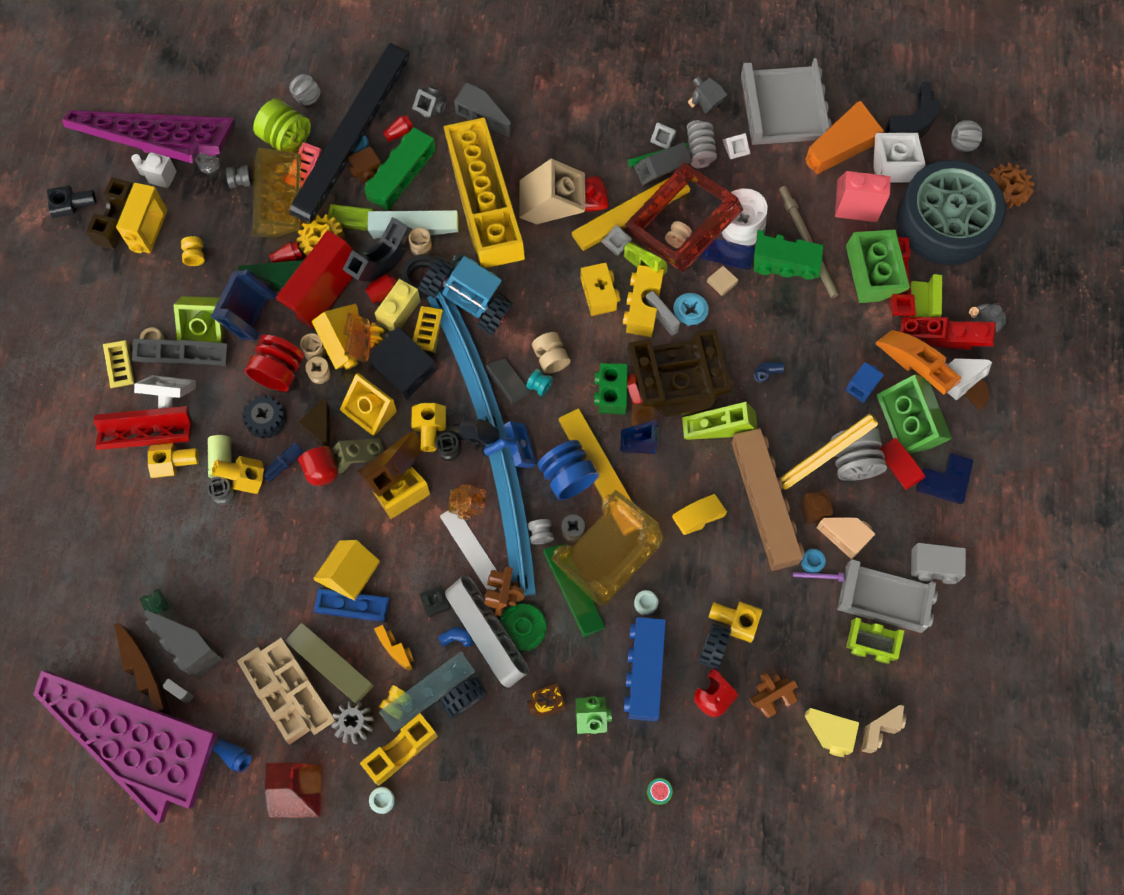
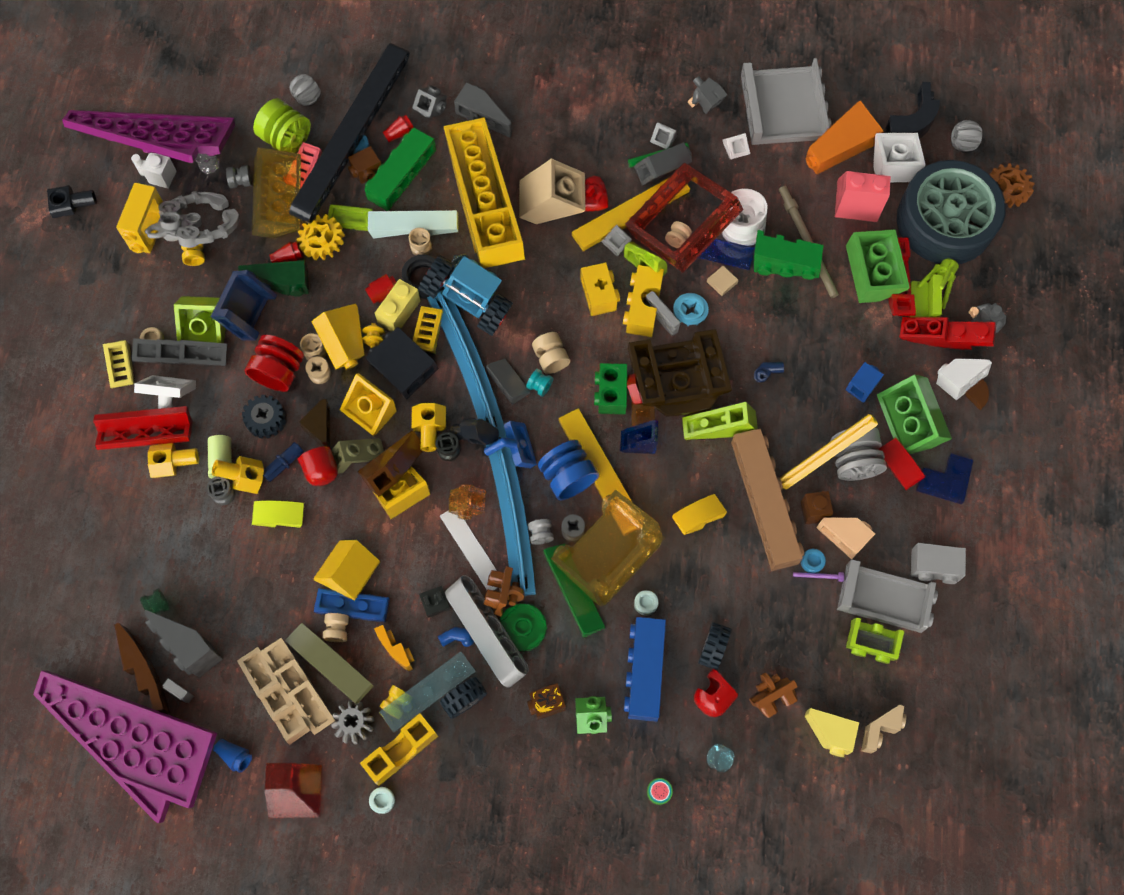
(103, 228): dark brown arch -> none
(180, 227): none -> light grey piece
(277, 513): none -> neon yellow slope
(318, 279): red slope -> none
(335, 627): none -> tan wheel
(358, 338): clear orange slope -> none
(382, 257): black arch -> none
(701, 143): light grey piece -> none
(720, 758): none -> clear light blue wheel
(731, 617): yellow piece -> none
(921, 357): orange slope -> none
(947, 270): none -> lime plant

